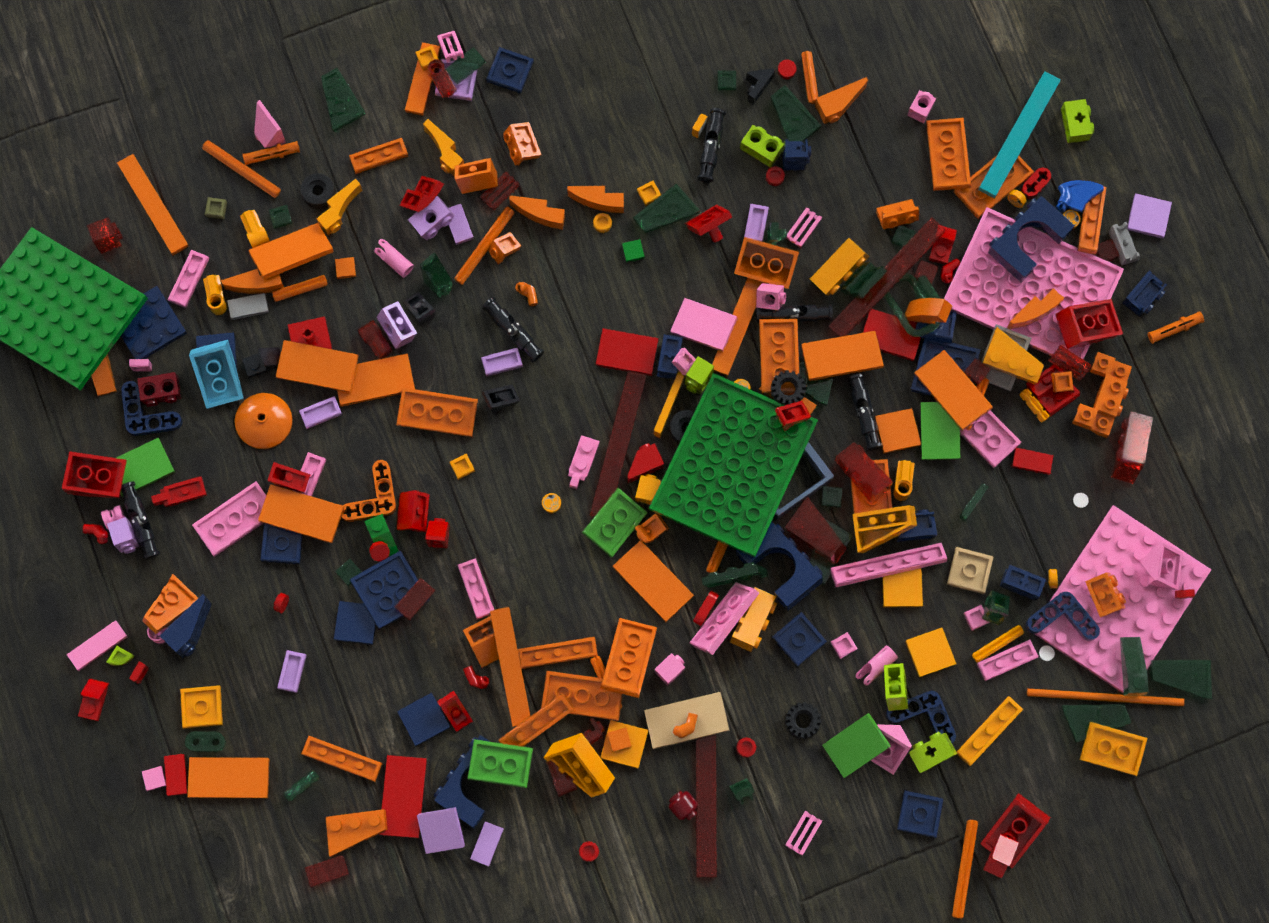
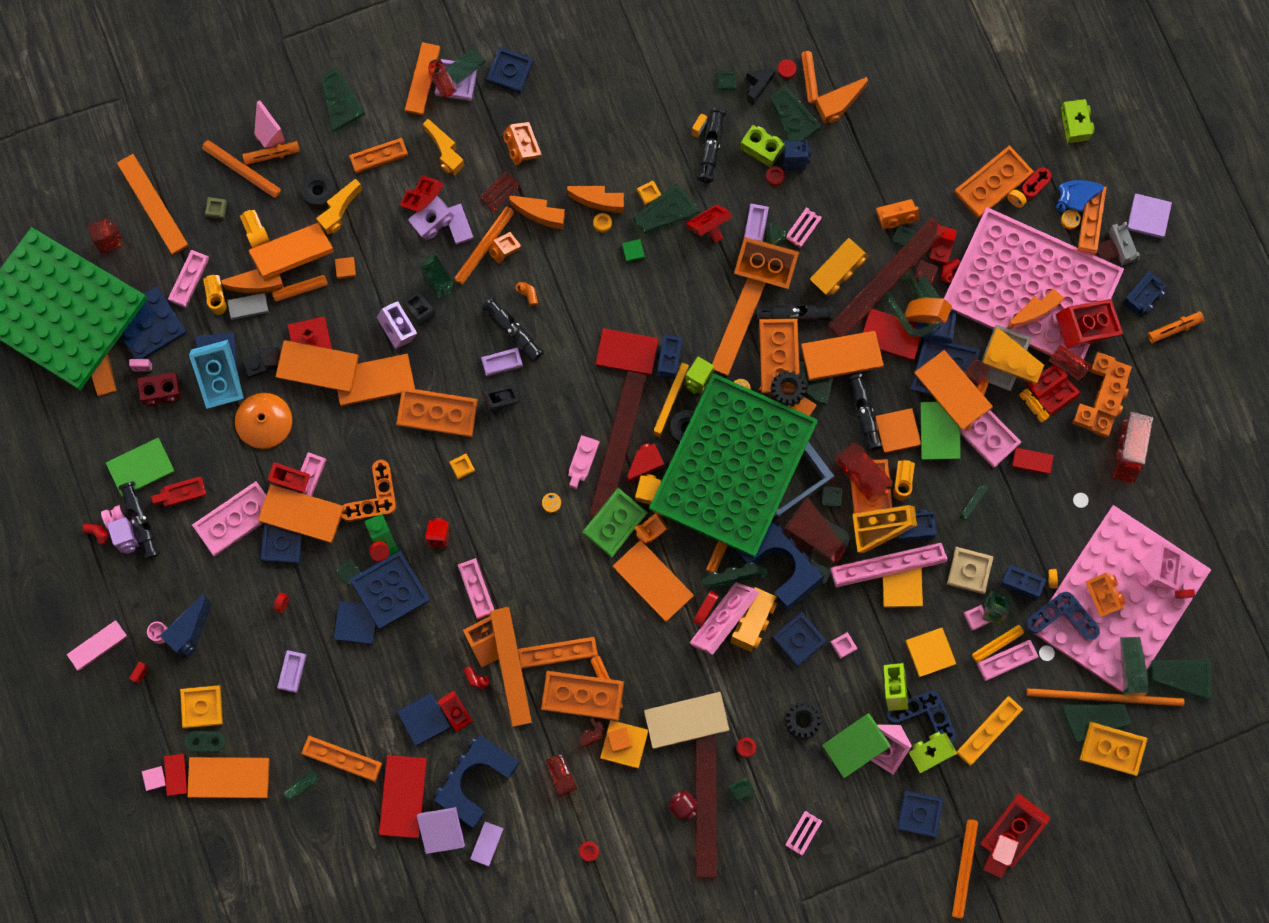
(93, 475): red slope -> none
(93, 699): red slope -> none
(119, 657): lime tile -> none
(131, 418): dark blue beam -> none
(169, 605): orange wing -> none
(280, 216): clear green tile -> none
(320, 412): lavender tile -> none
(326, 871): clear red tile -> none
(350, 829): orange wing -> none
(373, 336): clear red piece -> none
(394, 258): bright pink piece -> none
(413, 511): red panel -> none
(415, 599): clear red tile -> none
(425, 56): light orange tile -> none
(453, 54): bright pink tile -> none
(476, 176): orange brick -> none
(500, 763): bright green tile -> none
(538, 722): orange tile -> none
(582, 763): light orange wedge -> none
(629, 658): orange tile -> none
(670, 668): bright pink brick -> none
(683, 361): bright pink tile -> none
(686, 728): orange arm -> none
(703, 324): bright pink tile -> none
(765, 301): bright pink brick -> none
(792, 414): red slope -> none
(863, 280): clear green slope -> none
(876, 665): bright pink piece -> none
(918, 113): bright pink brick -> none
(948, 154): orange tile -> none
(1019, 134): teal tile -> none
(1039, 215): dark blue arch -> none
(1062, 381): orange tile -> none

